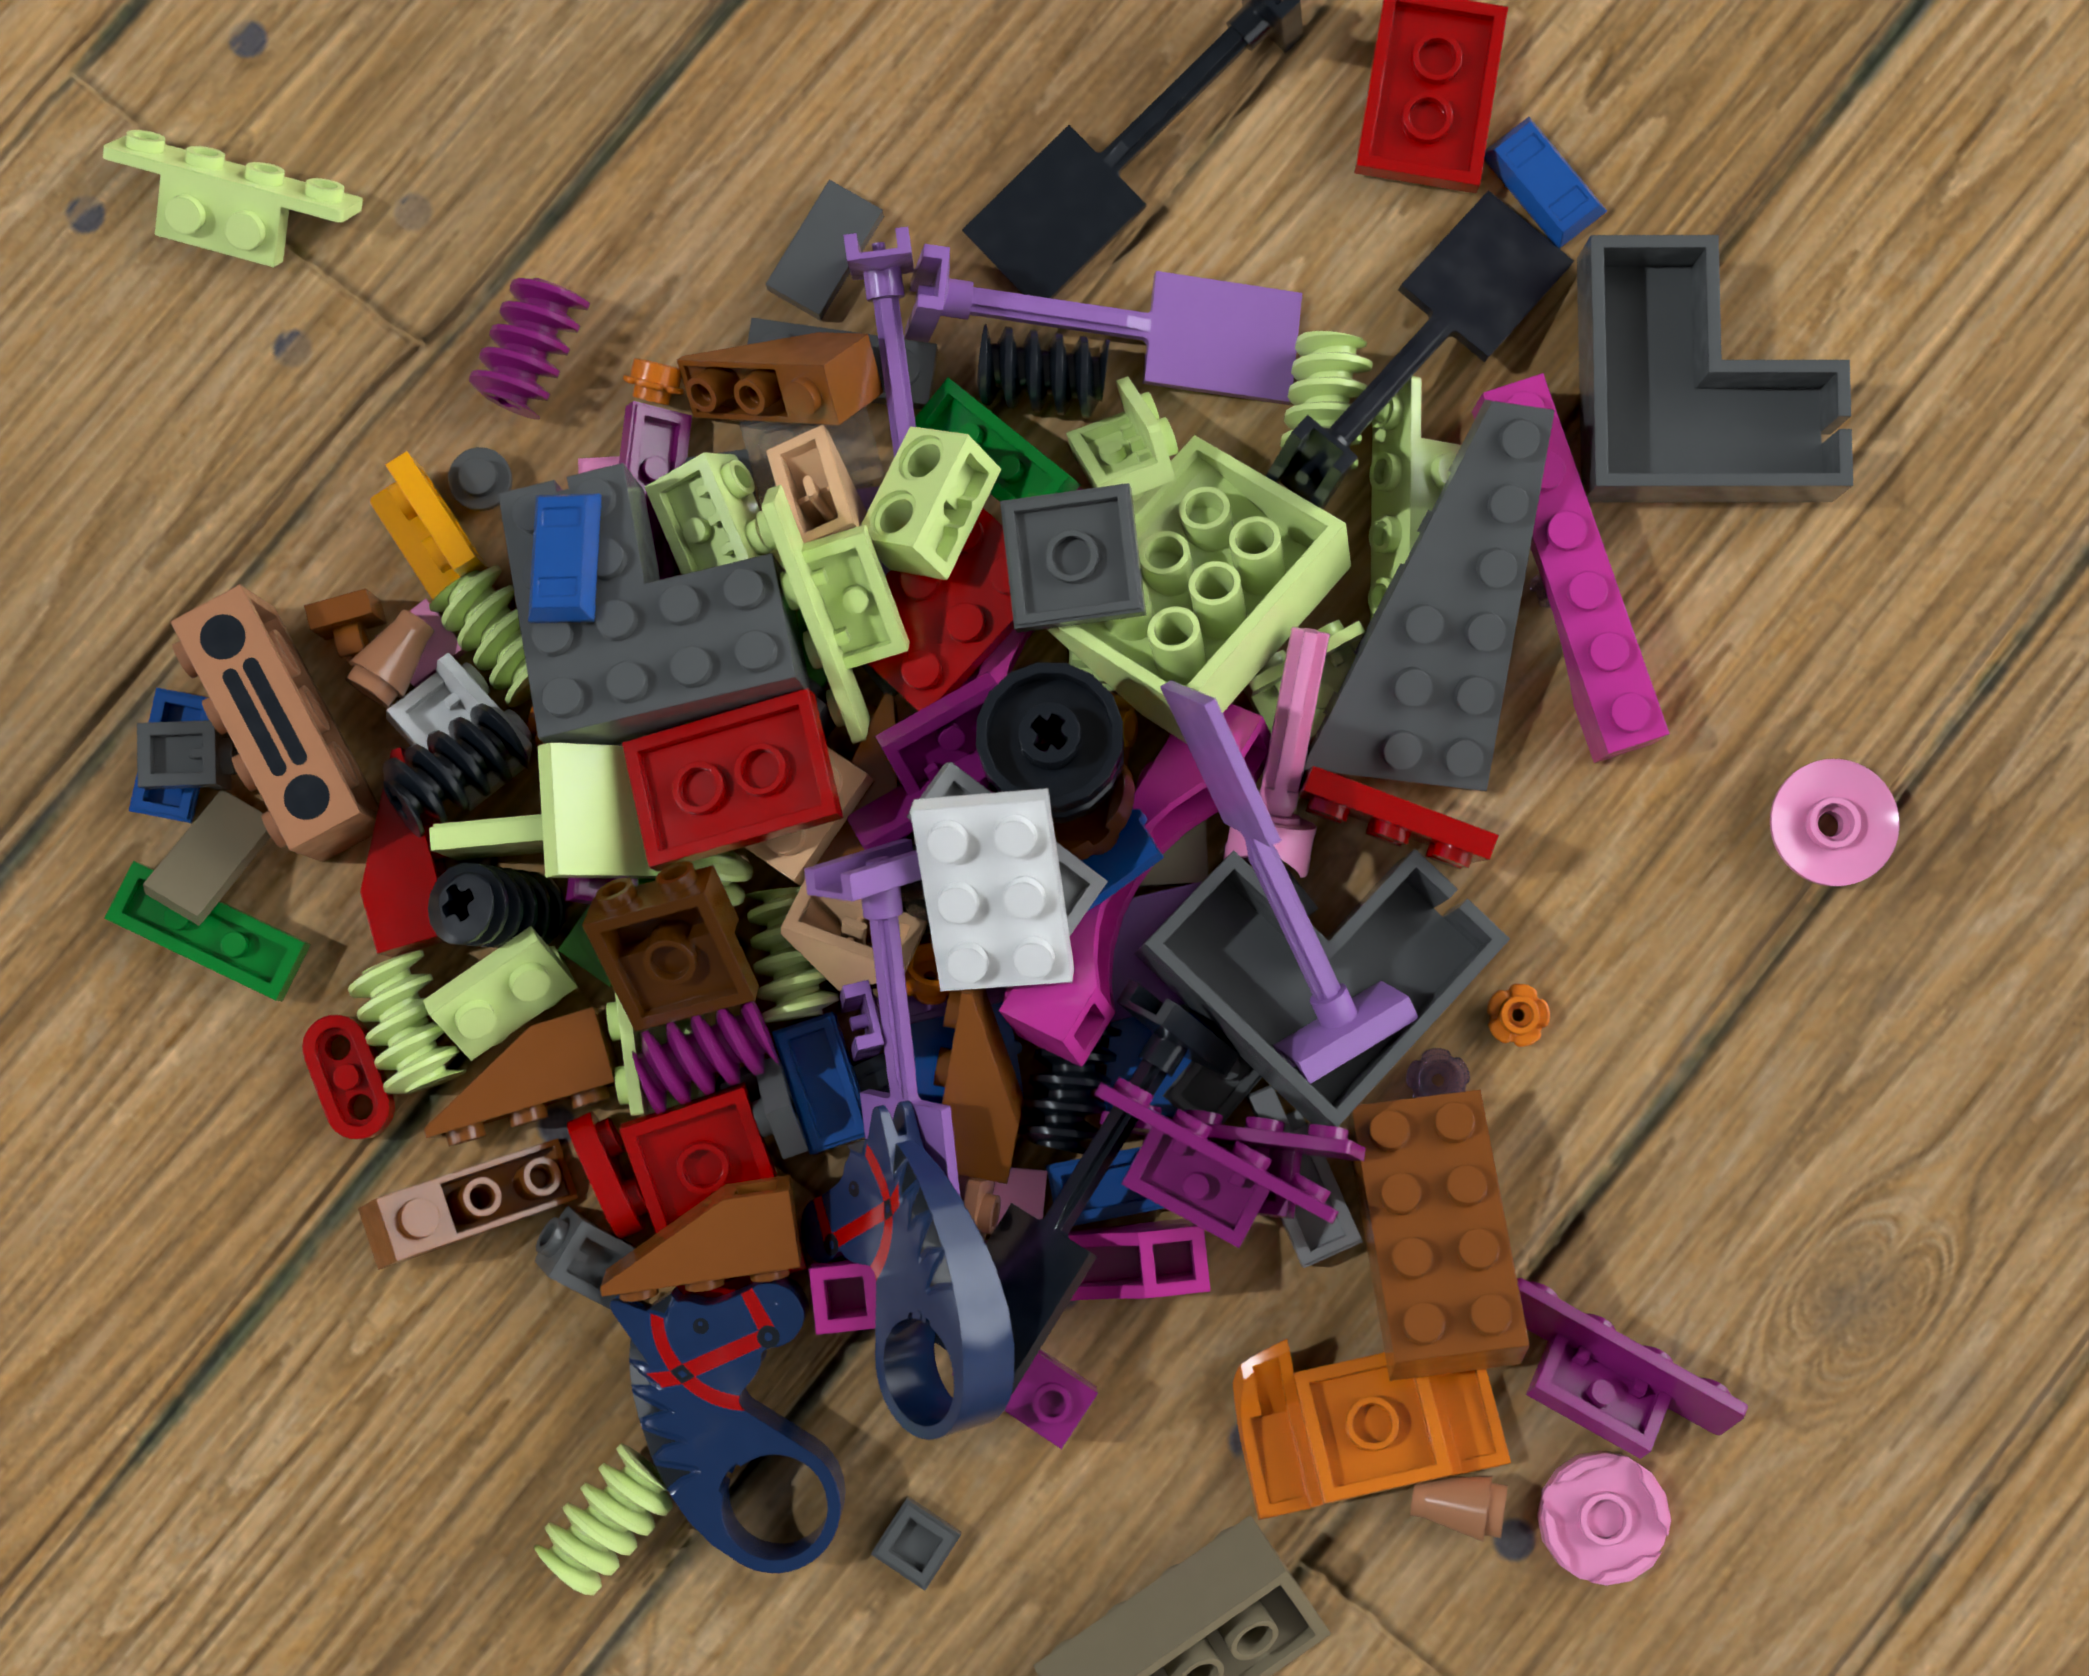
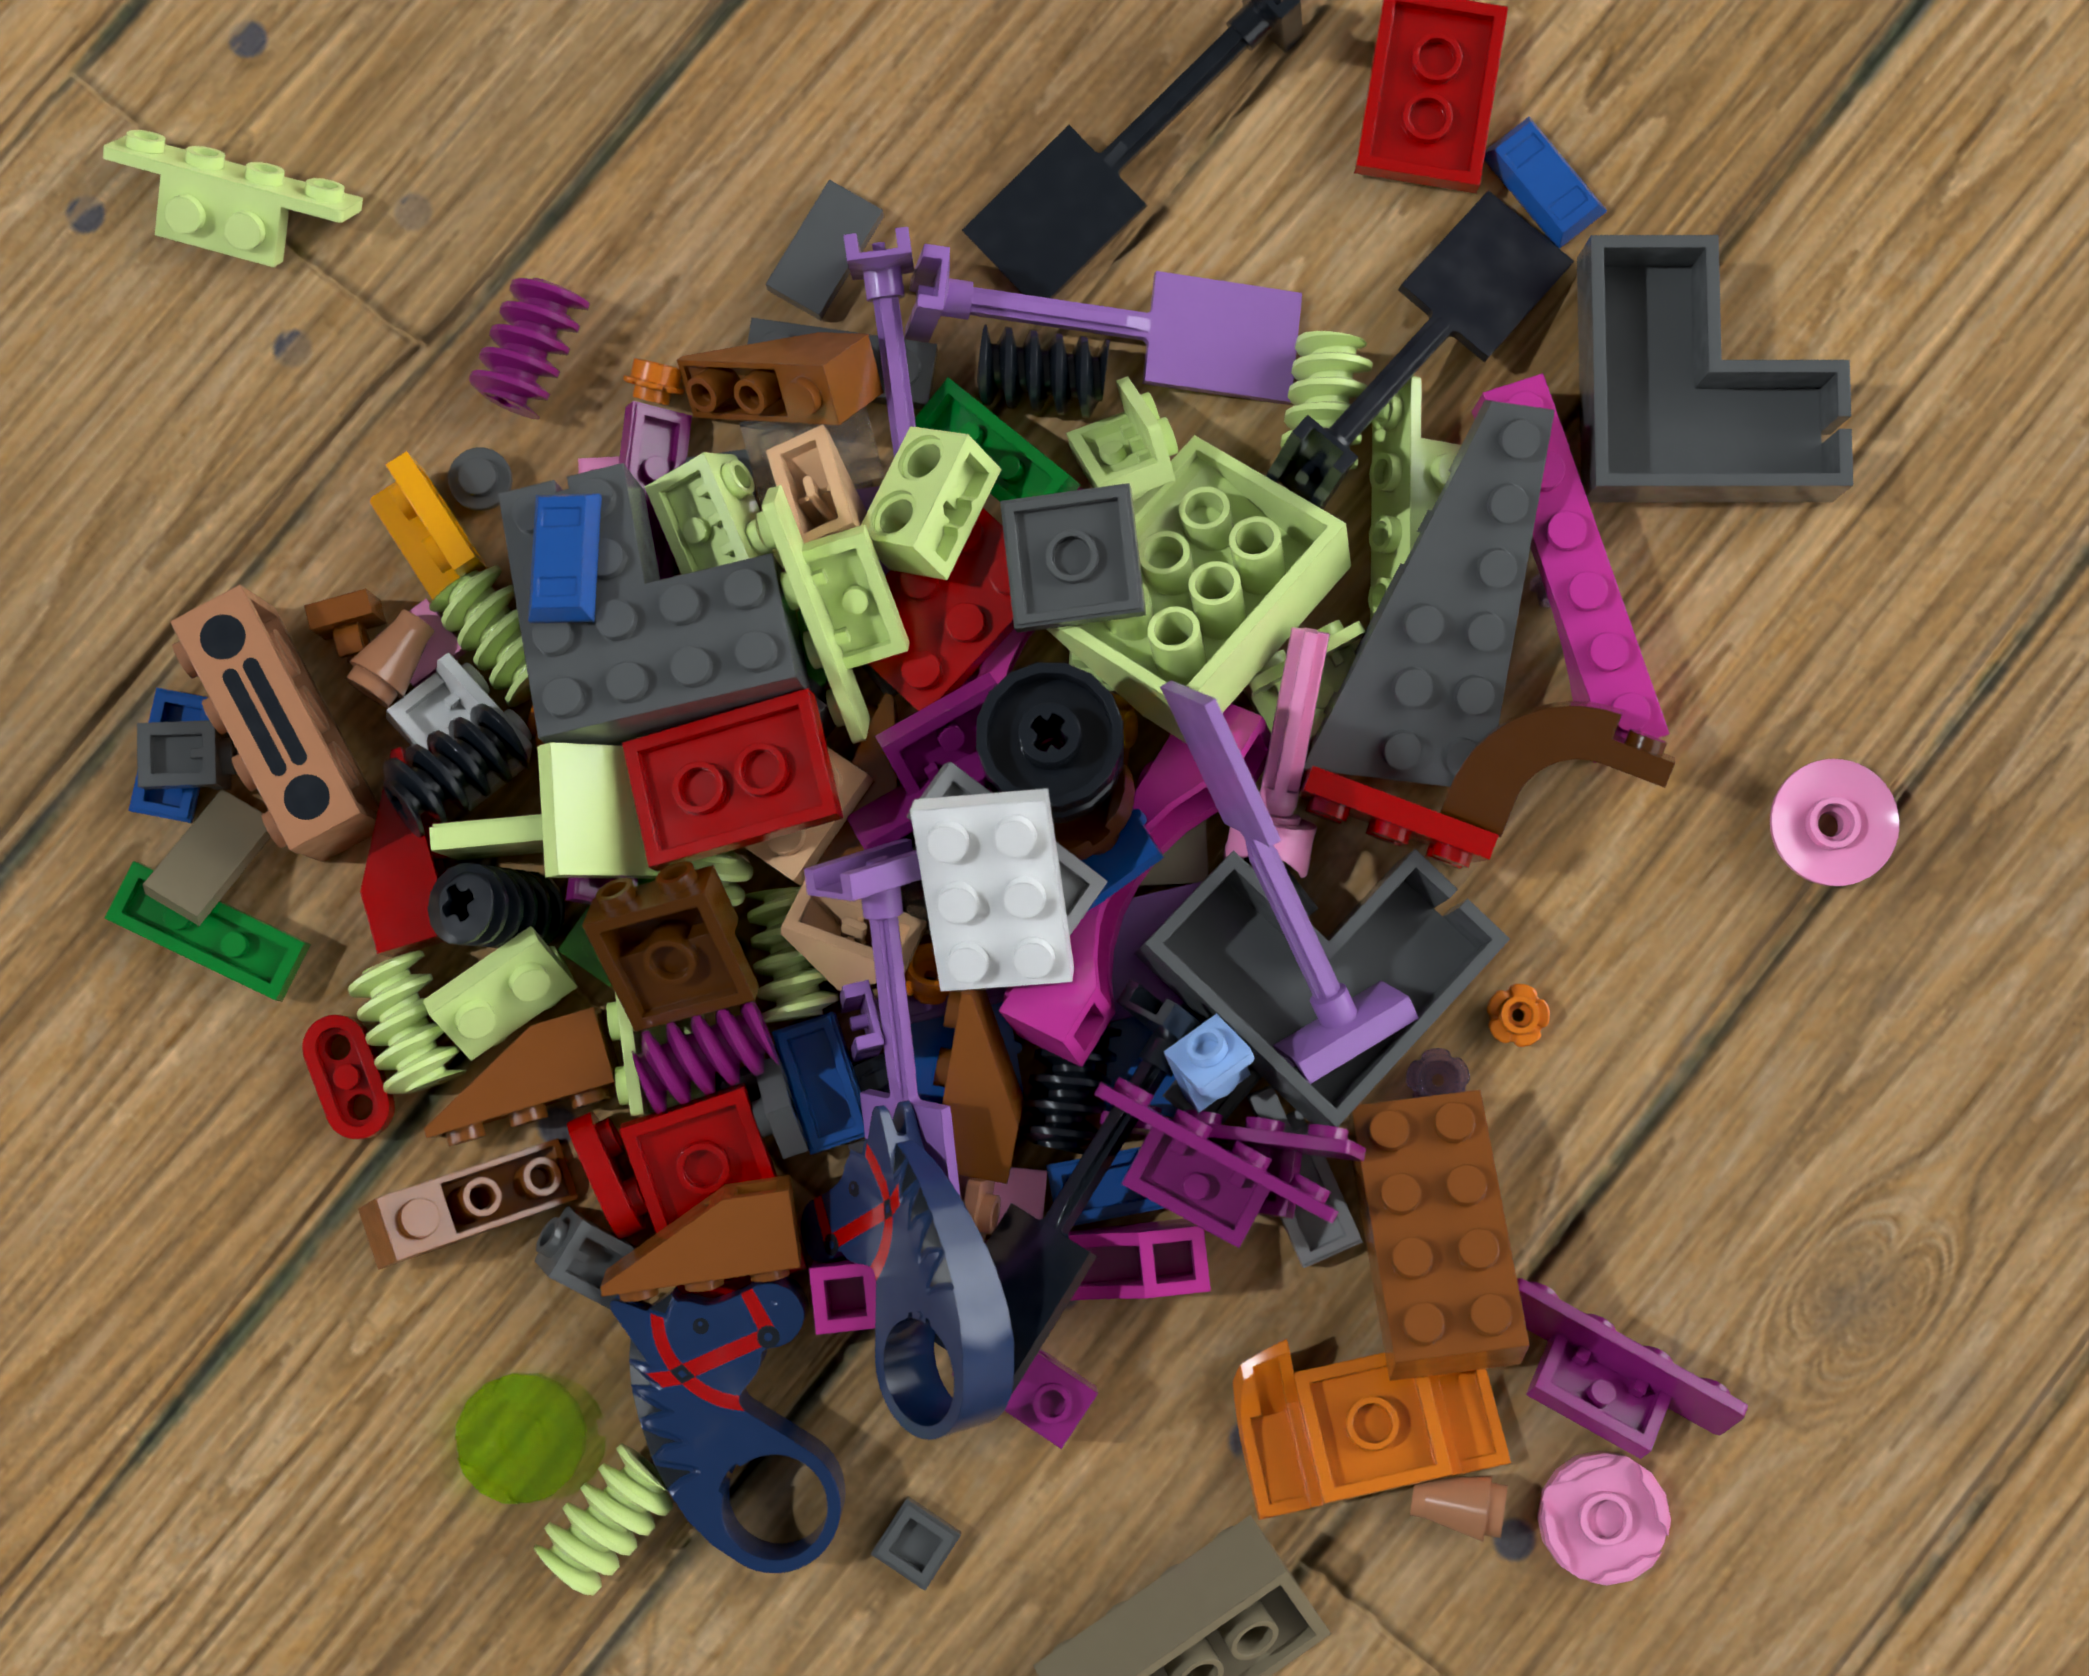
(520, 1438): none -> clear neon green tile
(1209, 1062): none -> light blue bracket
(1540, 737): none -> reddish brown arch

